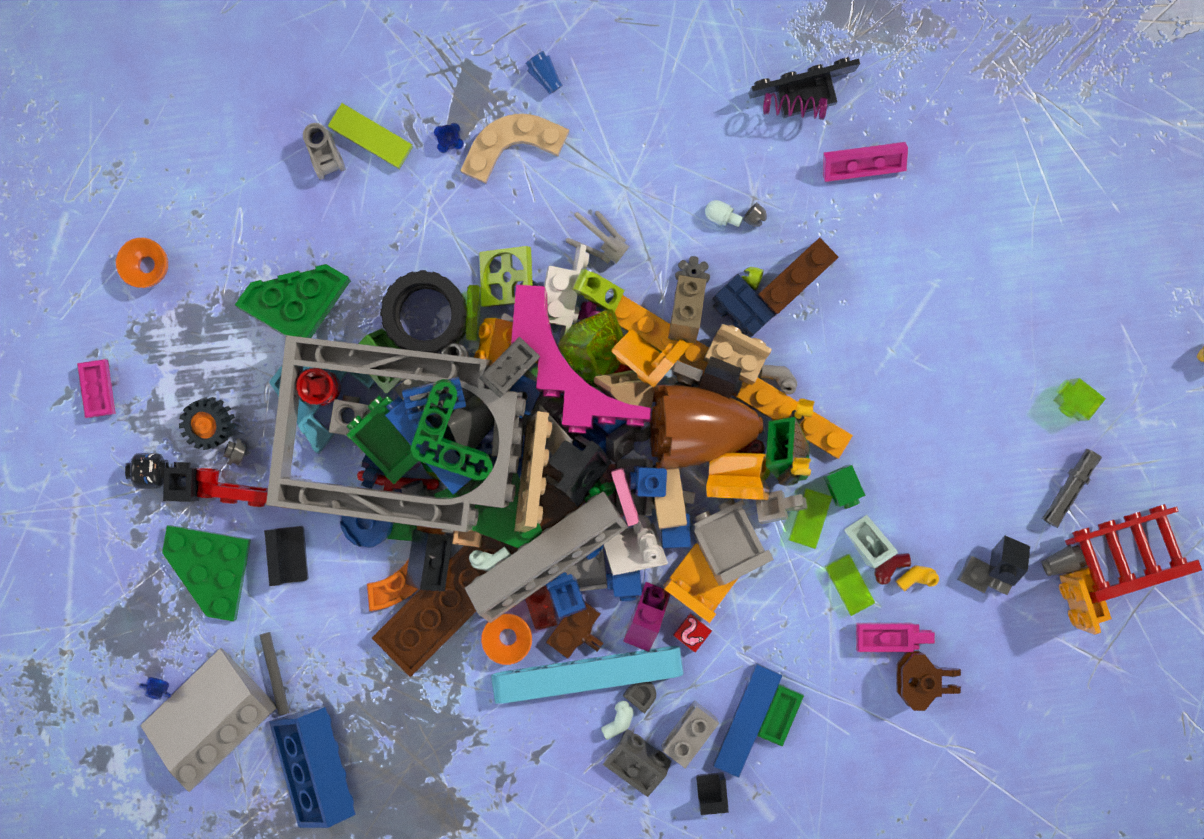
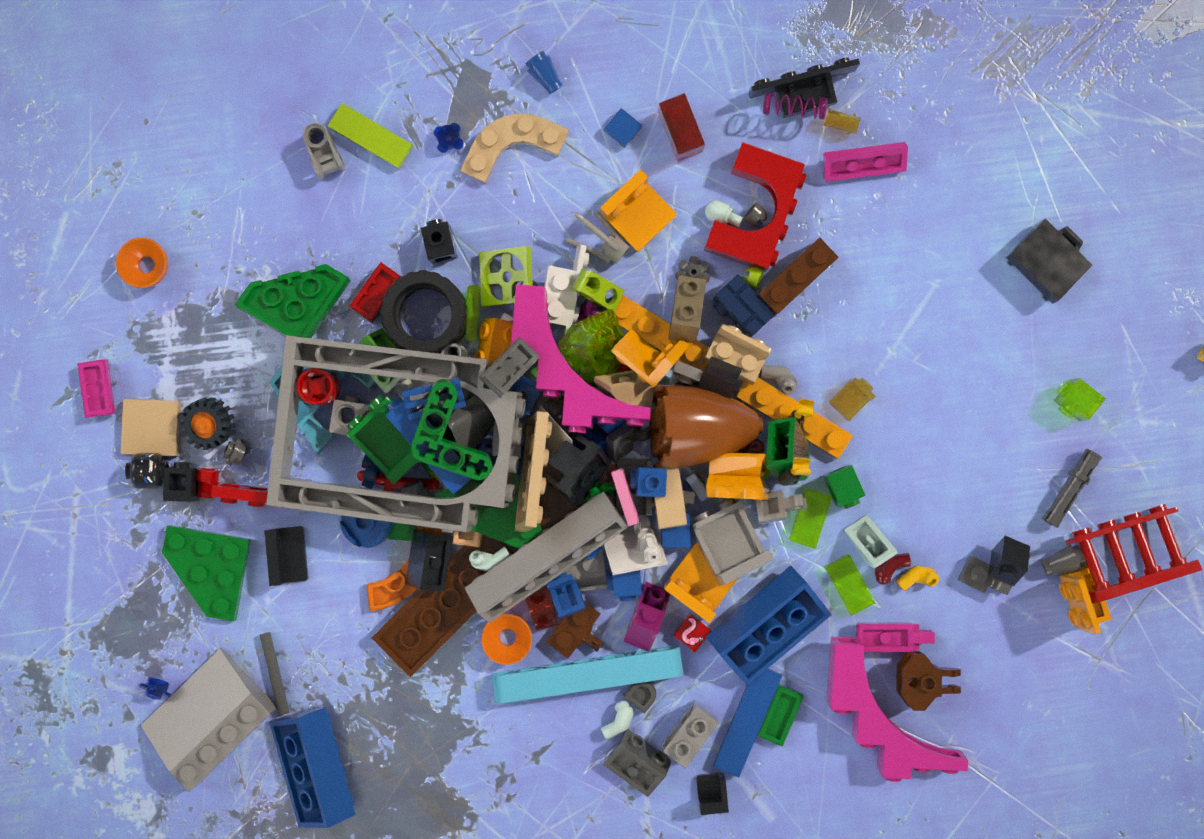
(150, 427): none -> tan tile
(369, 298): none -> red plate
(438, 241): none -> black brick
(622, 127): none -> blue tile
(637, 211): none -> light orange bracket
(681, 127): none -> clear red brick
(697, 485): none -> sand blue tile
(768, 625): none -> blue slope
(781, 179): none -> red arch
(842, 121): none -> clear yellow pin
(852, 397): none -> clear yellow bracket
(897, 750): none -> dark pink arch
(1050, 259): none -> black piece

